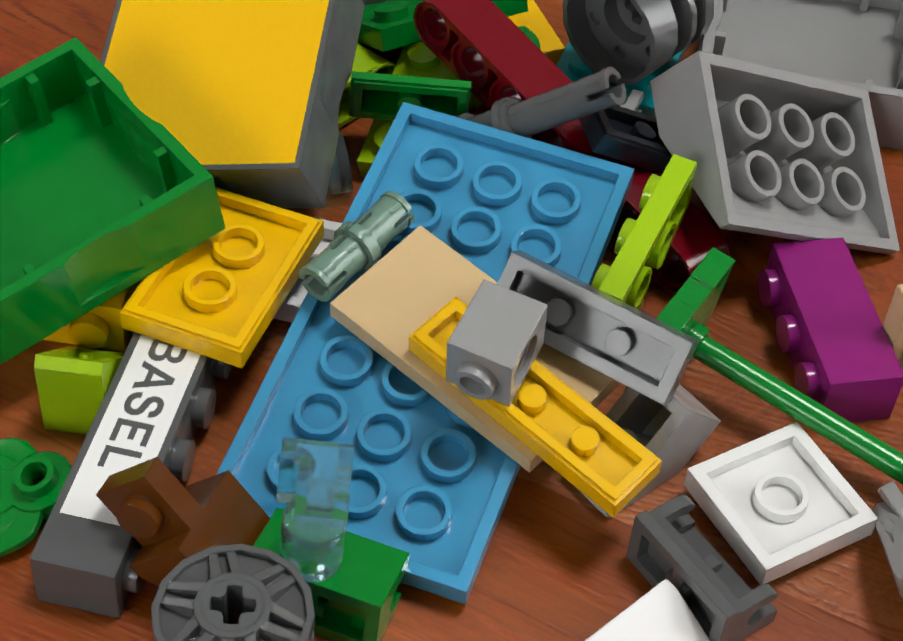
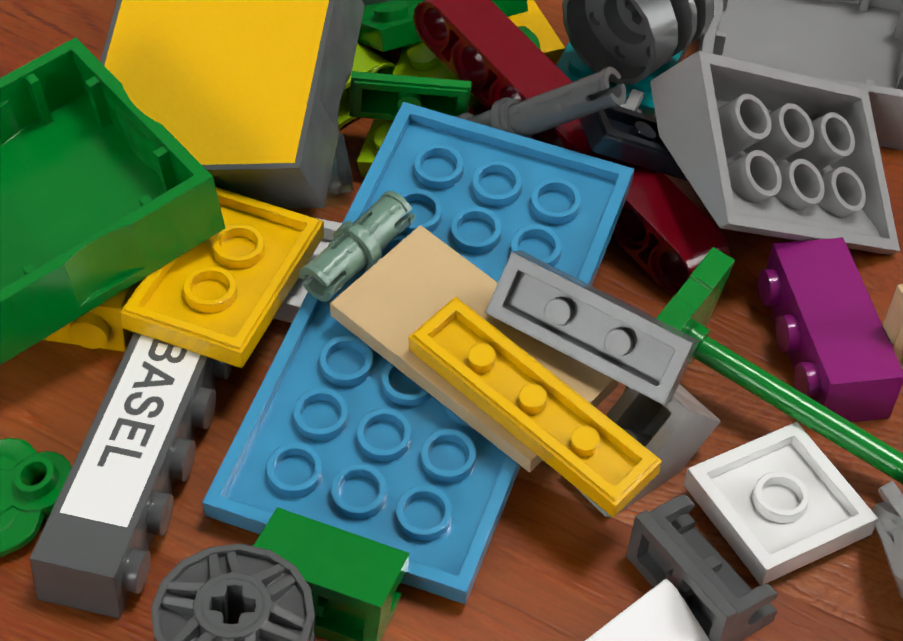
(73, 385): lime slope -> none
(179, 519): reddish brown brick -> none
(316, 487): clear light blue leg -> none
(495, 343): light grey brick -> none
(649, 237): lime wing -> none

